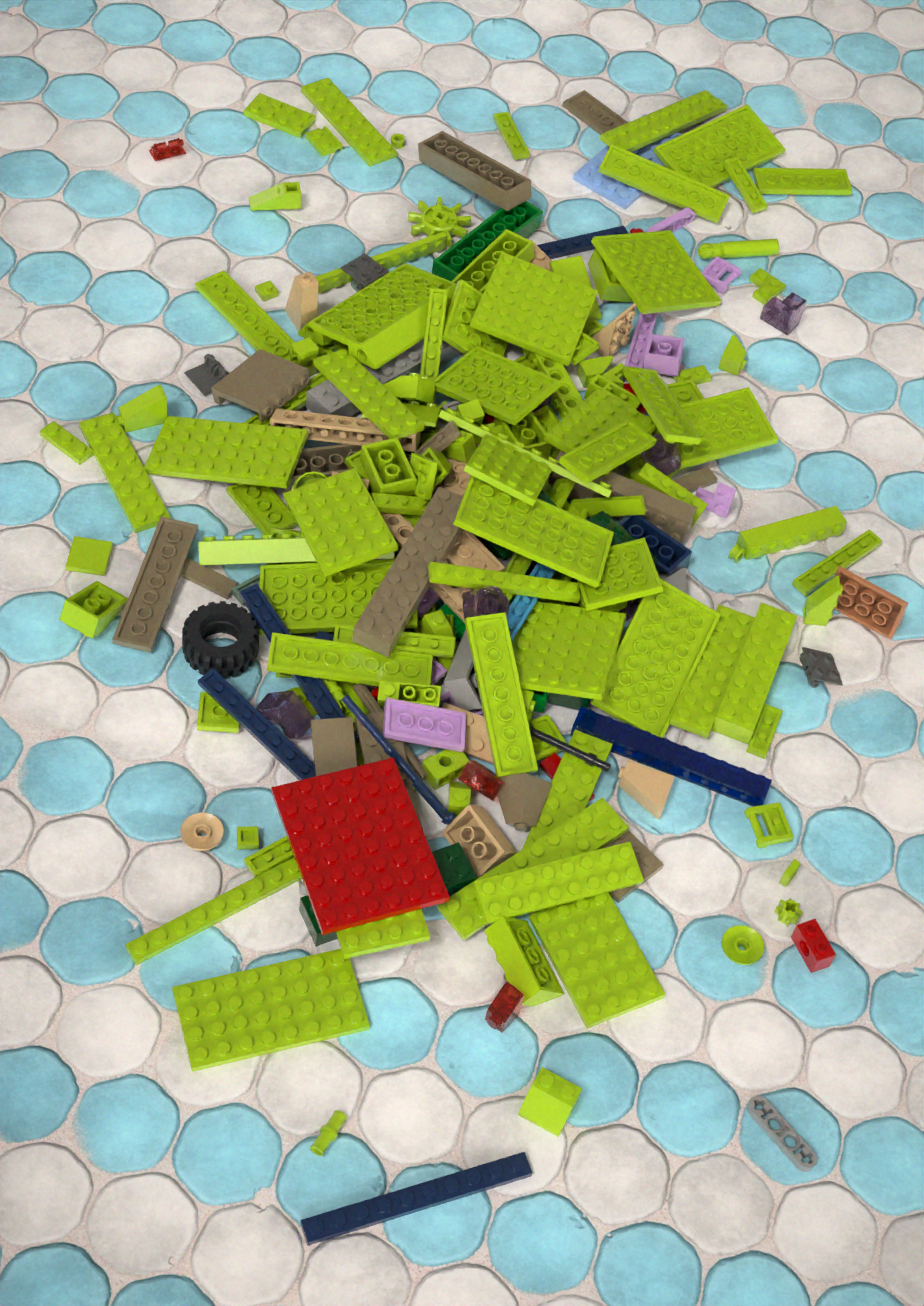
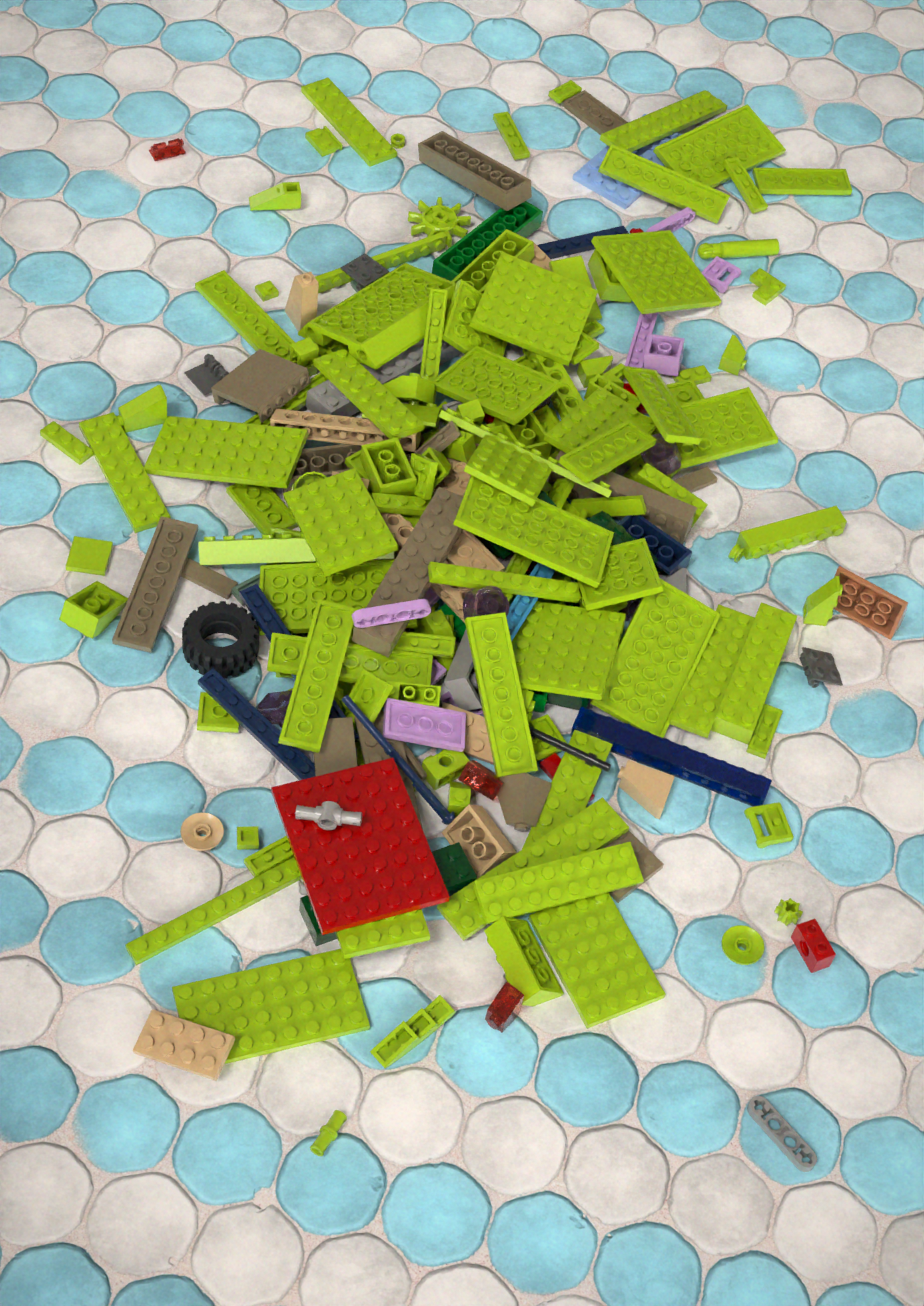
(184, 1044): none -> tan plate
(279, 115): lime plate -> none
(317, 676): none -> lime plate
(328, 815): none -> light grey pin
(370, 694): none -> lime plate
(391, 613): none -> lavender beam
(413, 1032): none -> lime slope
(415, 1198): dark blue plate -> none
(550, 1101): lime slope -> none
(564, 91): none -> lime plate
(615, 333): tan slope -> none
(720, 502): lavender plate -> none
(784, 314): clear purple brick -> none
(789, 873): lime tile -> none
(843, 557): lime plate -> none

